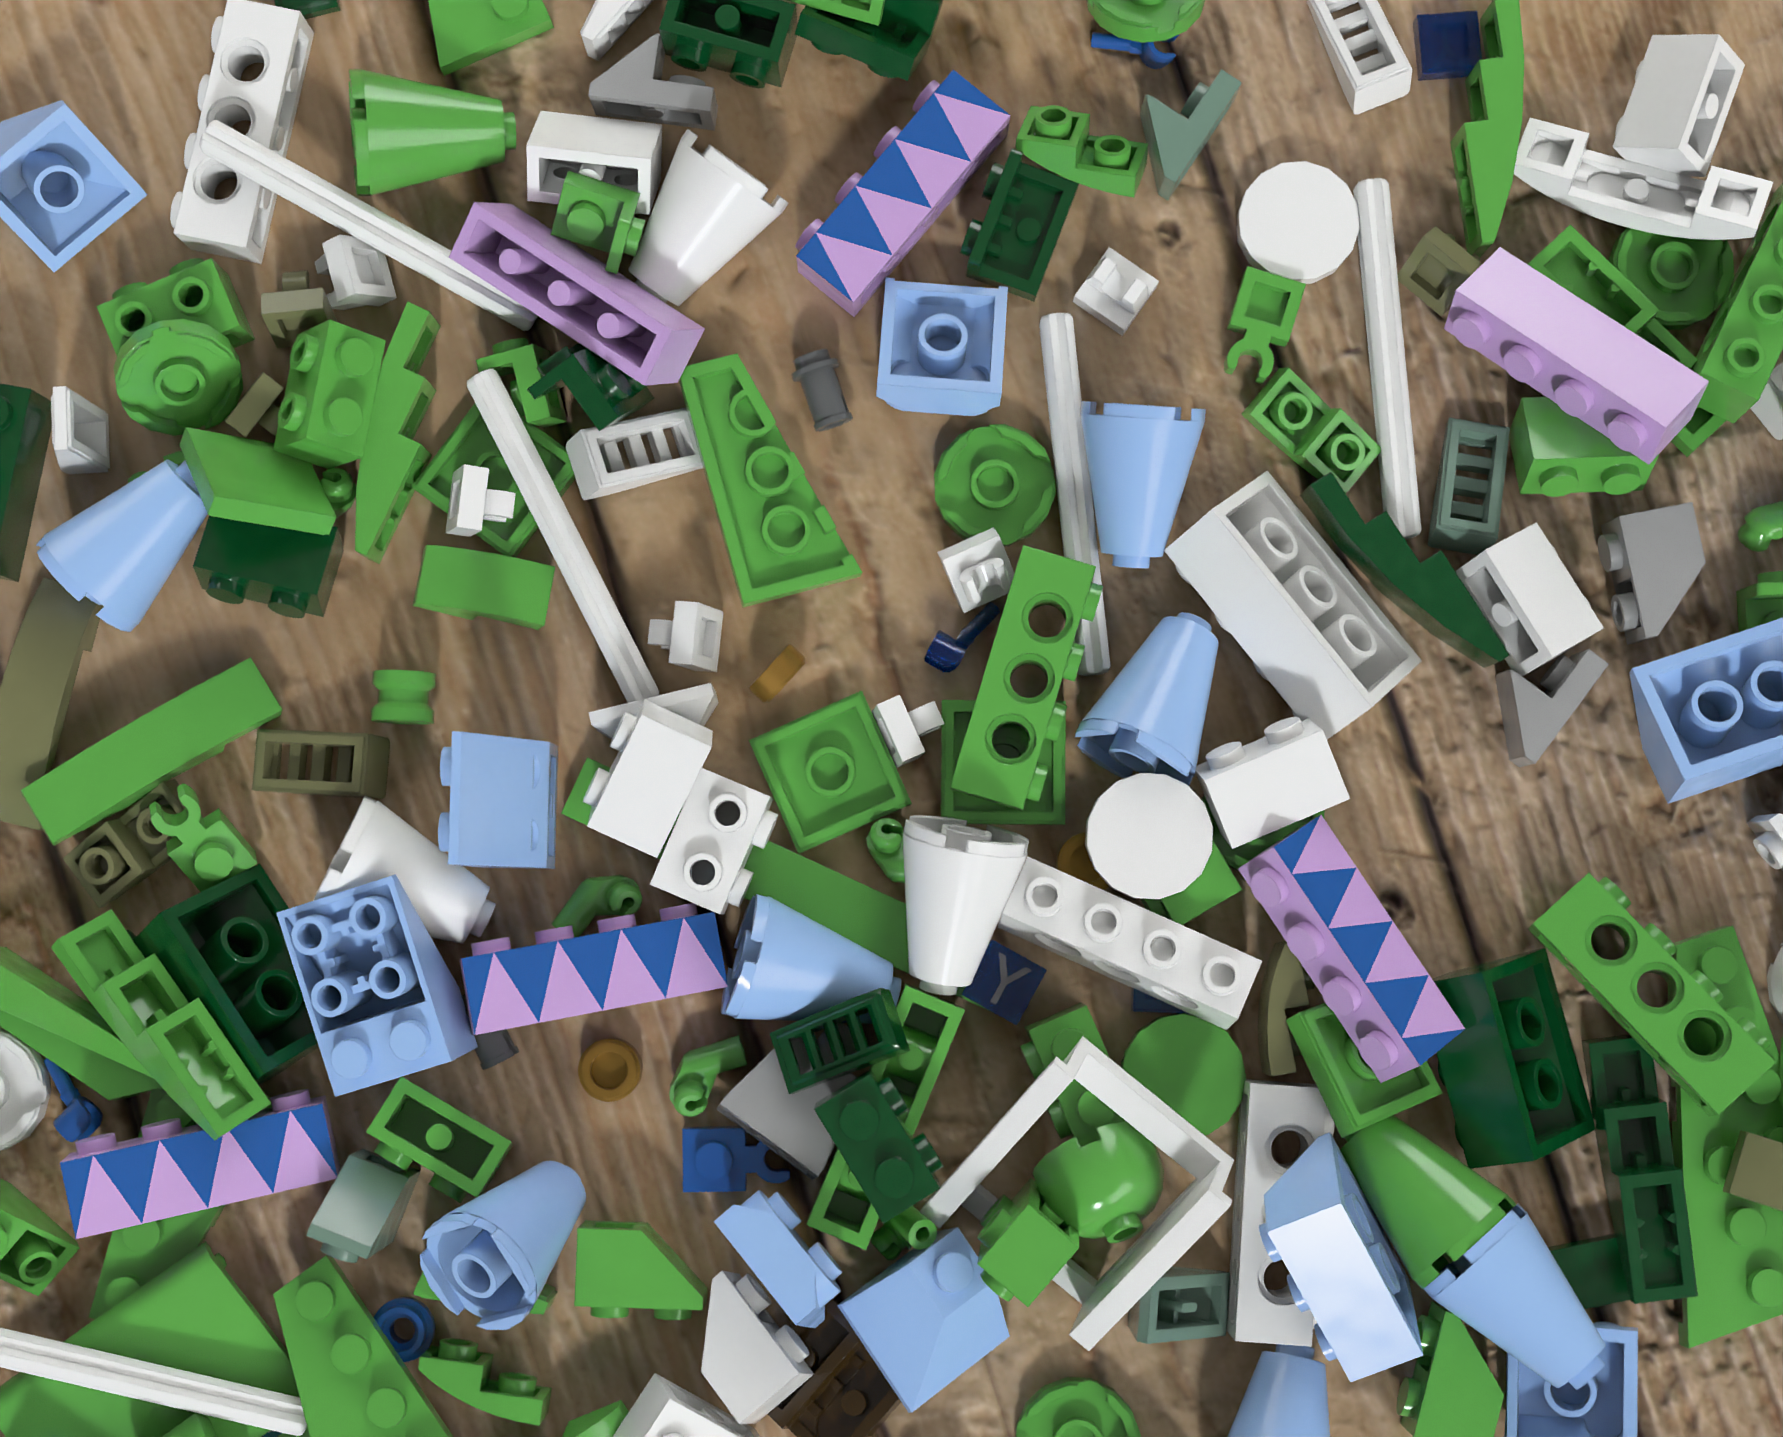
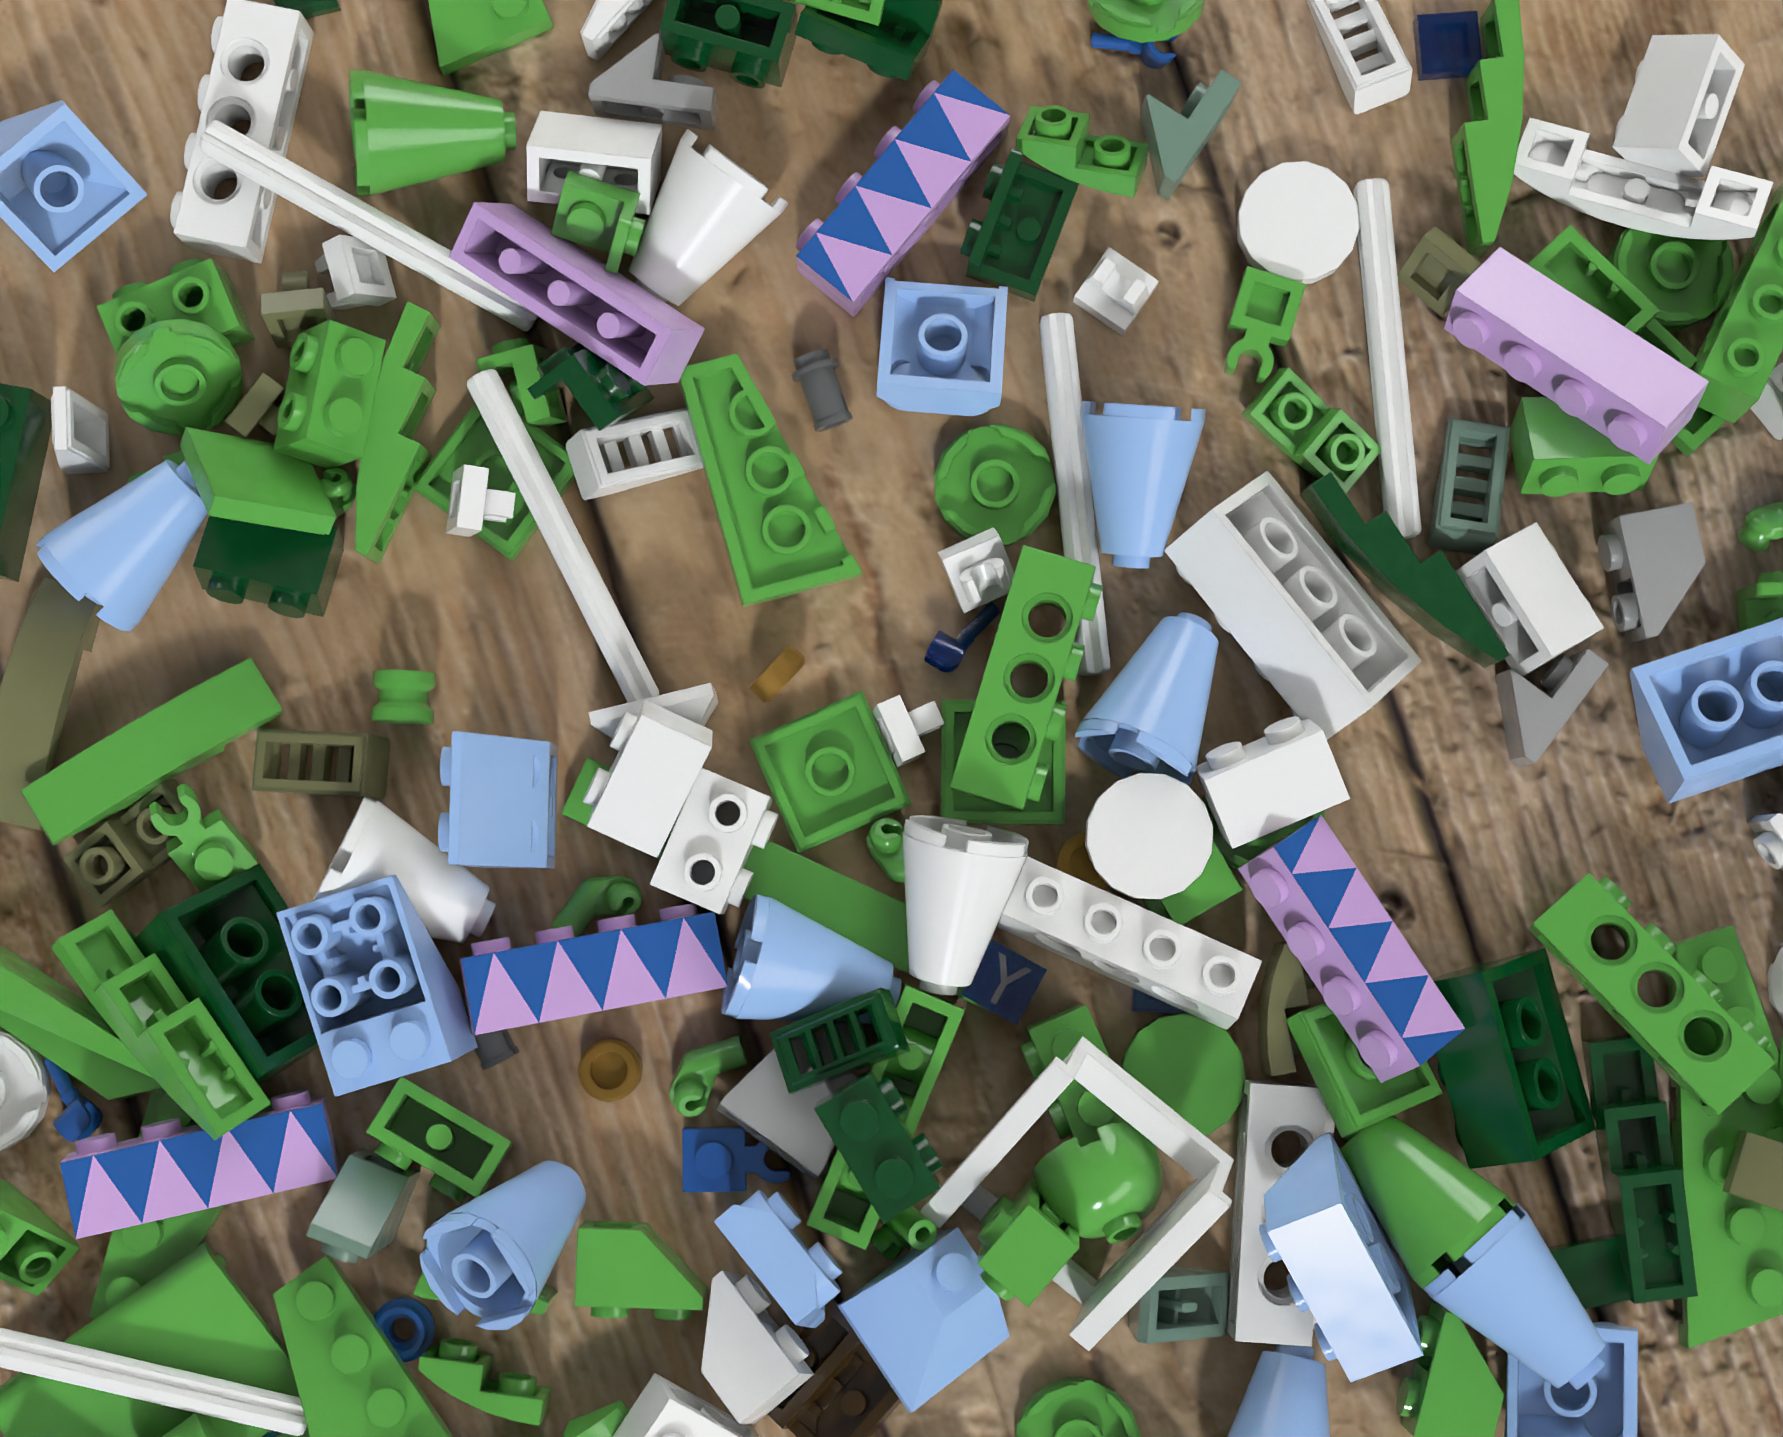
(484, 585): bright green slope -> none
(691, 636): white tile -> none

